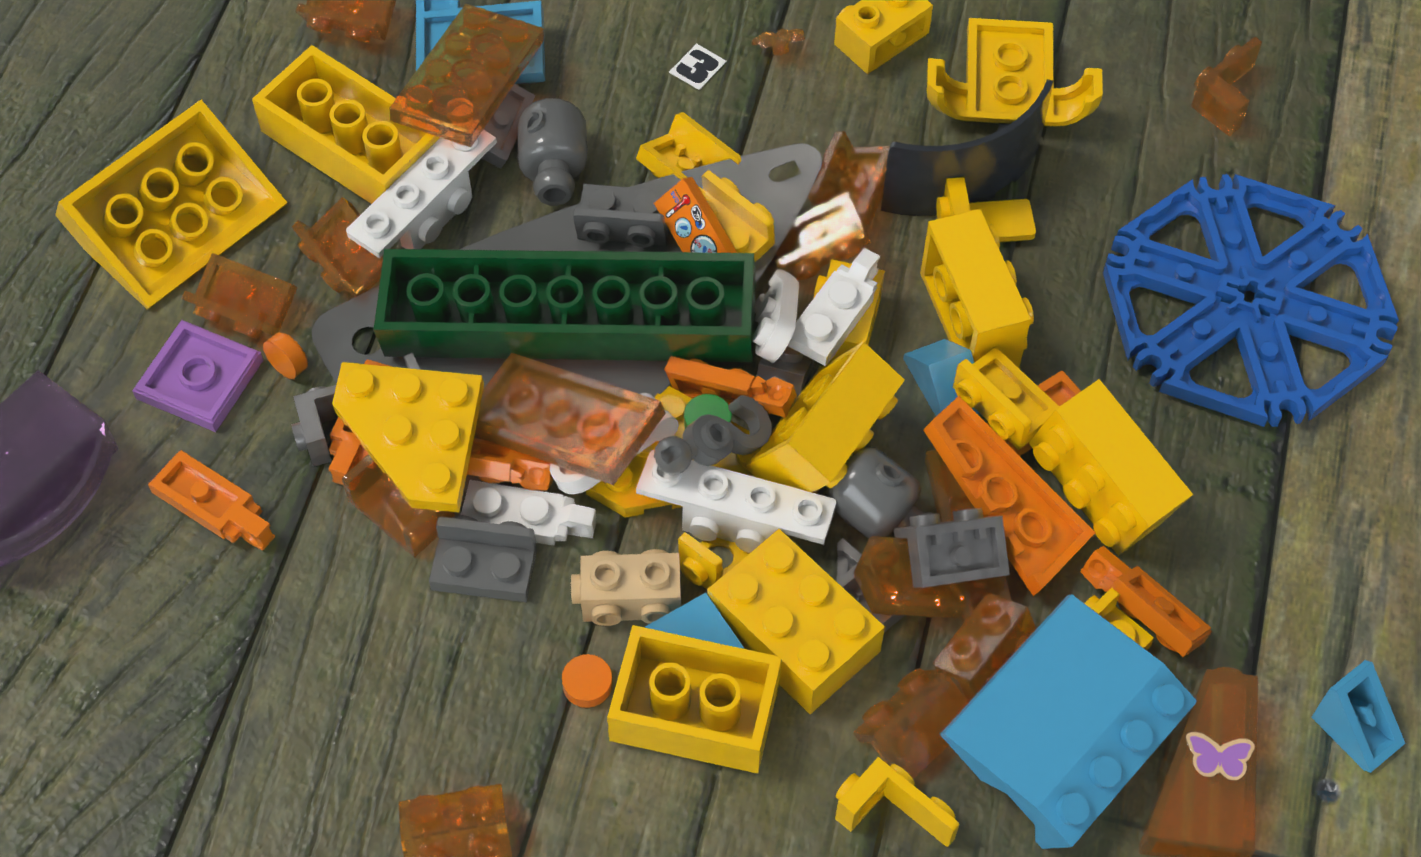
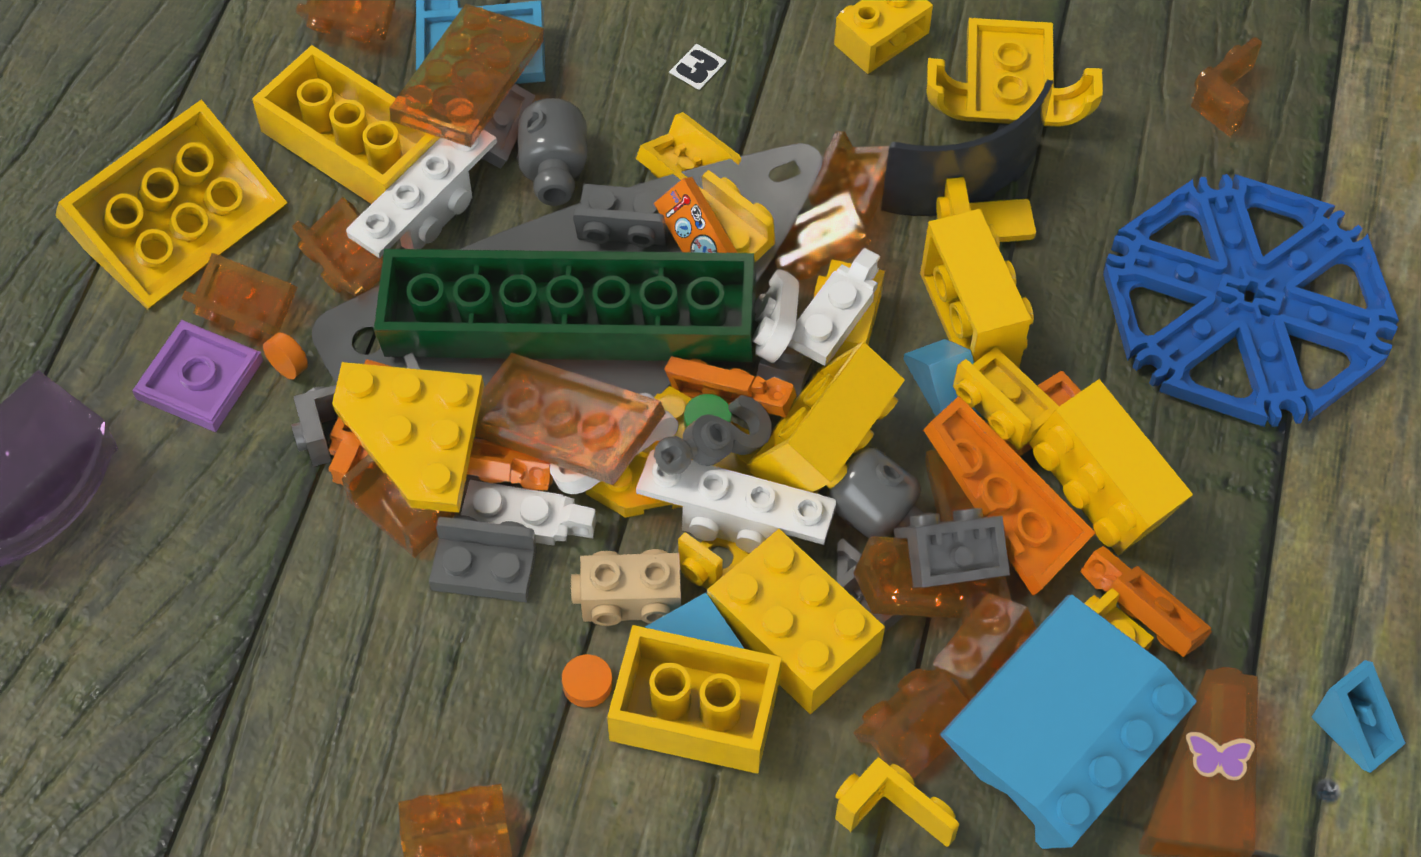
(211, 501): orange hinge -> none
(779, 41): clear orange plant -> none

